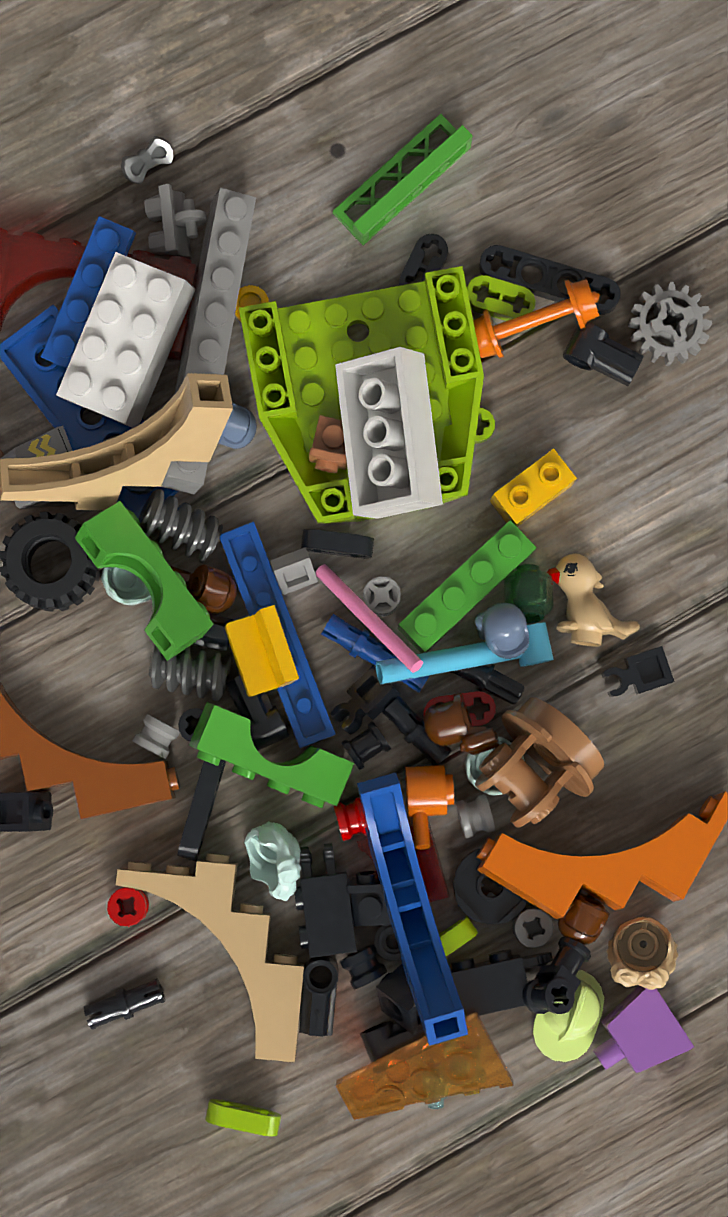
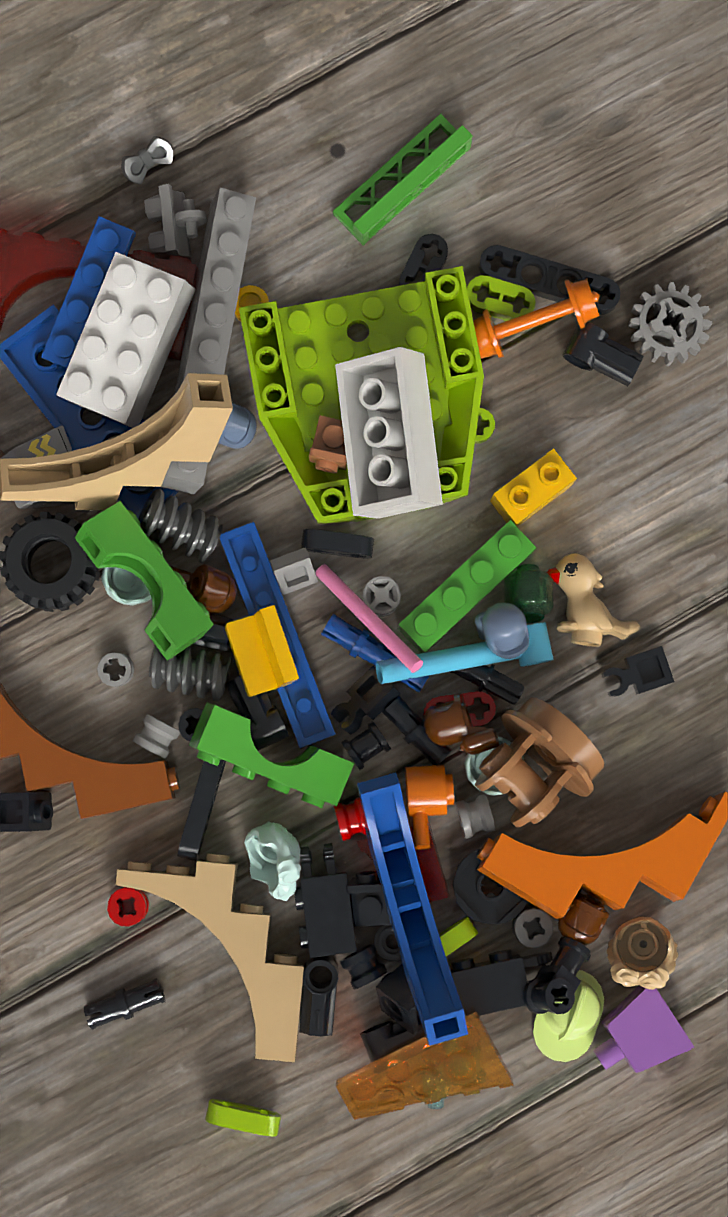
(123, 660): none -> light grey bush

